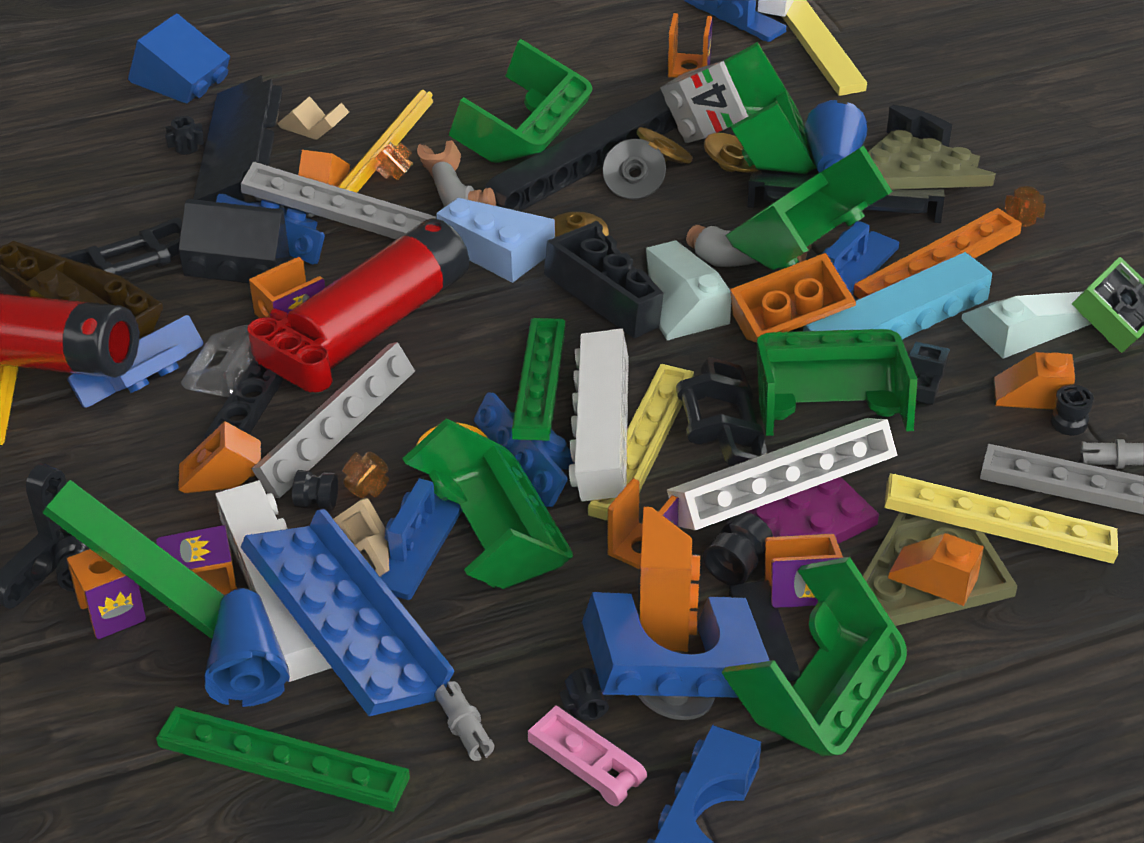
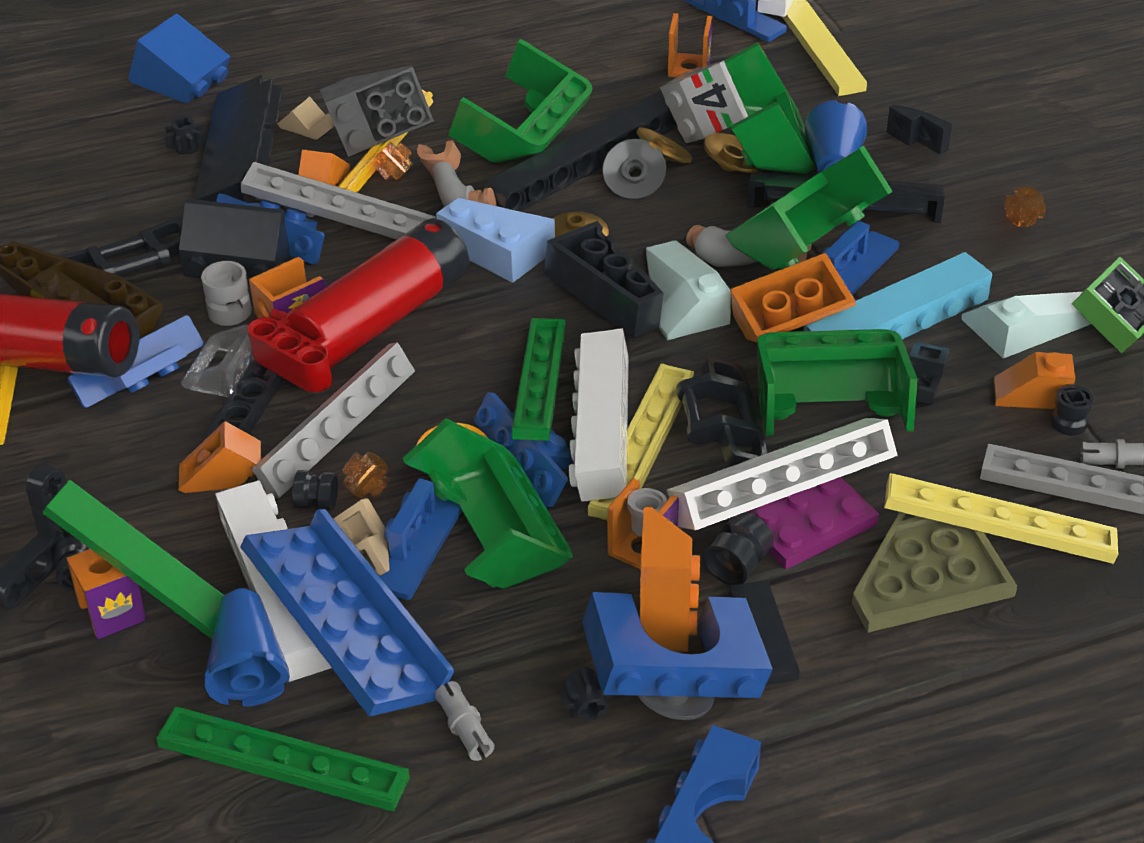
(205, 554): piece -> none
(226, 293): none -> light grey wheel
(376, 107): none -> dark grey slope
(587, 754): bright pink plate -> none
(638, 500): none -> light grey piece
(784, 558): piece -> none
(845, 677): green windscreen -> none
(925, 163): olive wing -> none
(940, 566): orange slope -> none
(972, 238): orange plate -> none

